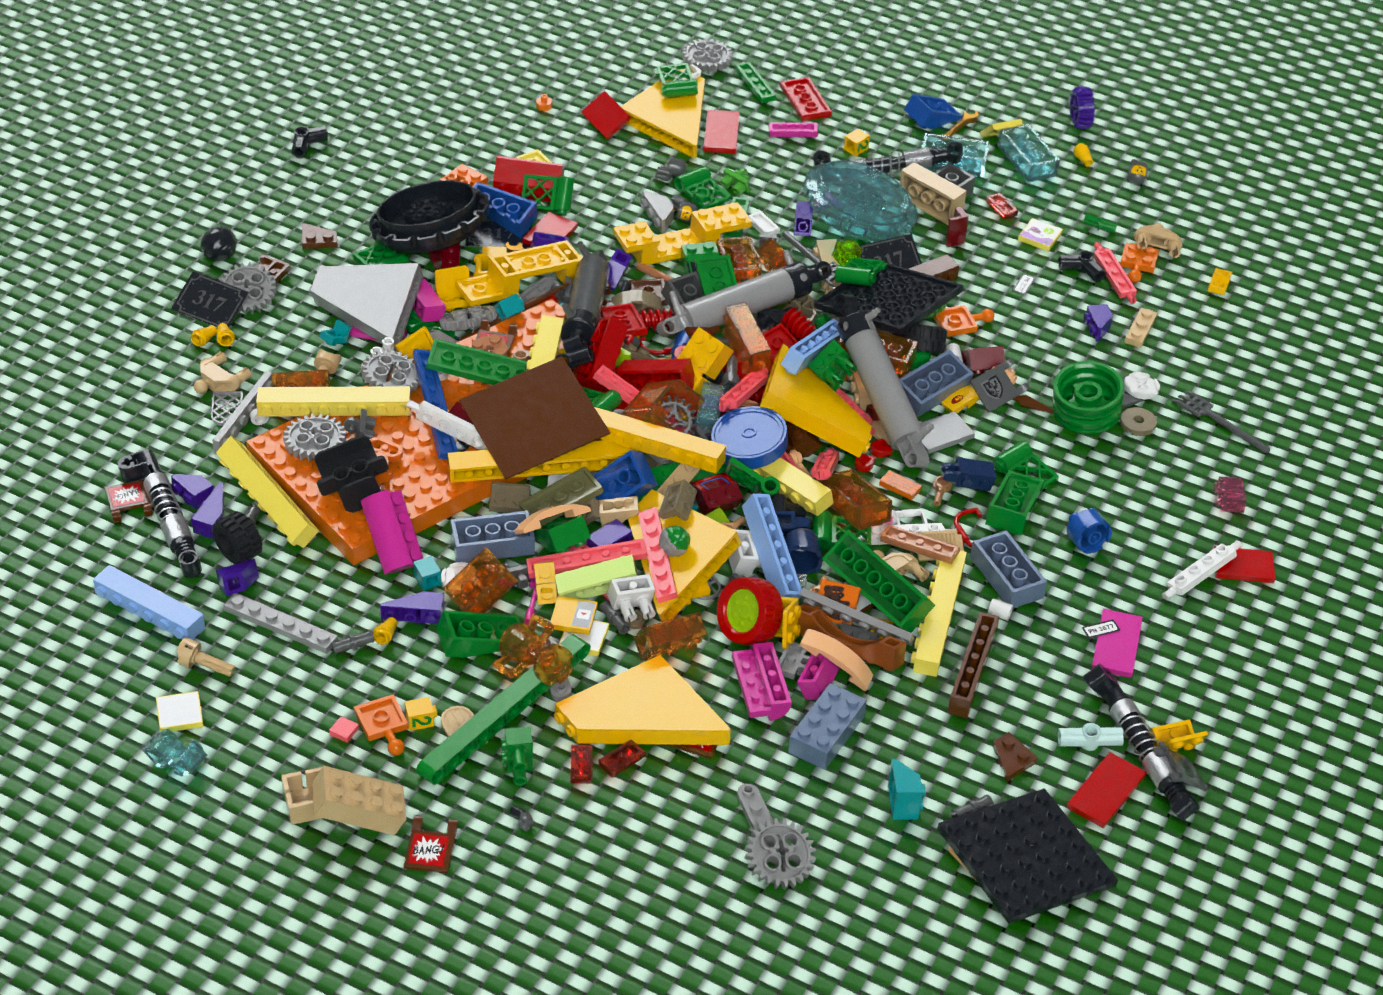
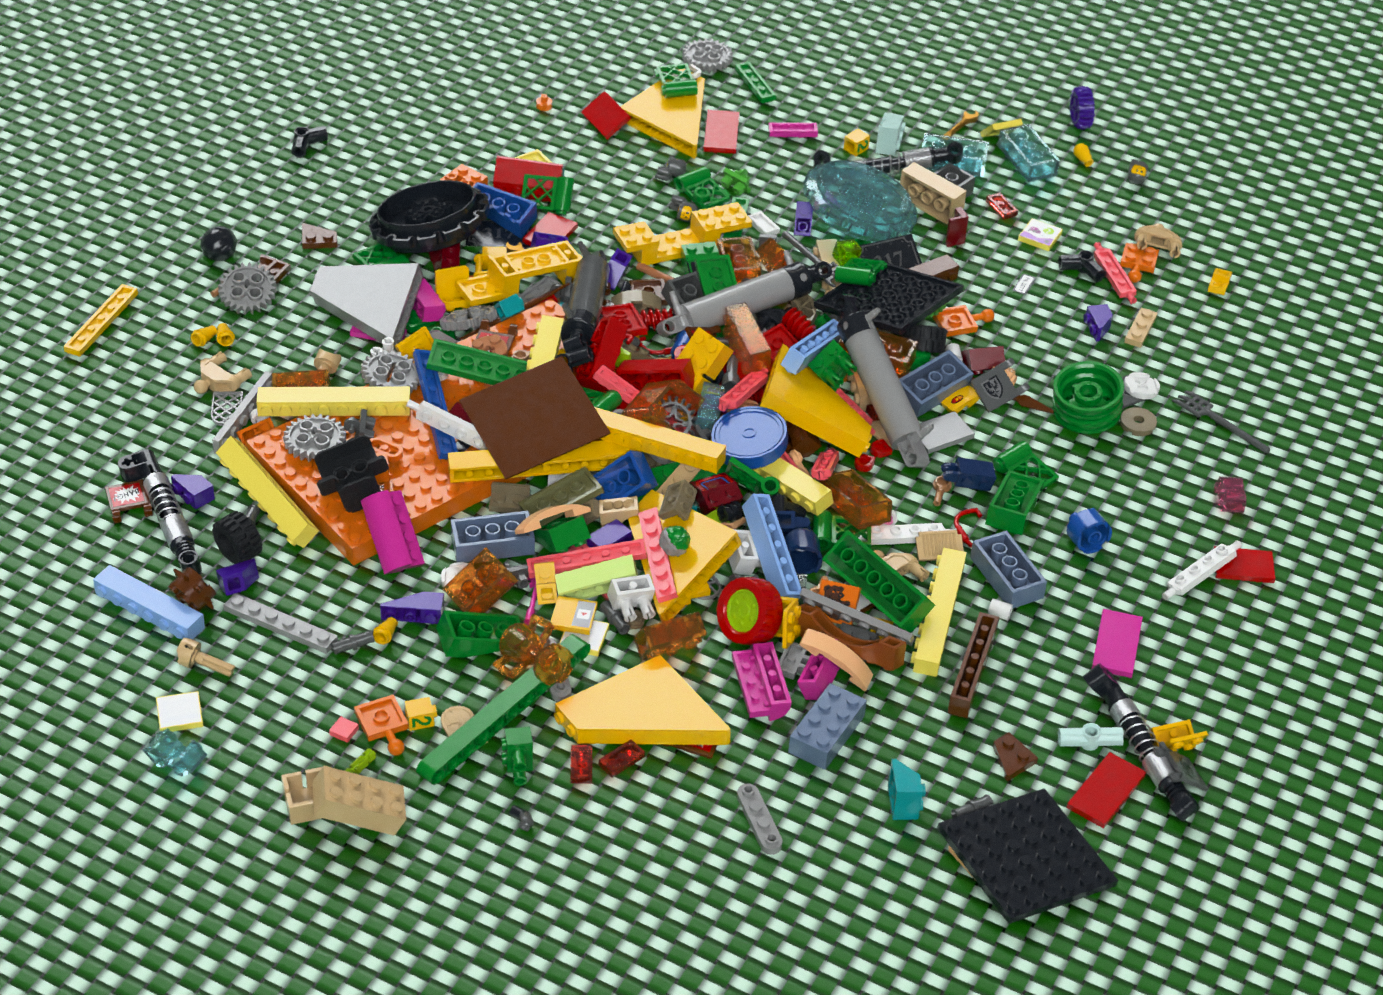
(100, 320): none -> yellow plate
(191, 589): none -> reddish brown brick
(209, 300): black sticker -> none
(209, 512): slope -> none
(255, 430): none -> orange slope
(337, 335): teal bracket -> none
(362, 762): none -> lime axle
(427, 573): teal brick -> none
(430, 849): flag -> none
(658, 209): light grey slope -> none
(730, 512): none -> black bush
(799, 853): light grey gear -> none
(805, 99): tile -> none
(890, 134): none -> light aqua wedge
(900, 485): orange tile -> none
(911, 513): white piece -> none
(920, 544): nougat tile -> none
(931, 111): blue slope -> none
(1100, 223): green axle -> none
(1100, 628): sticker -> none

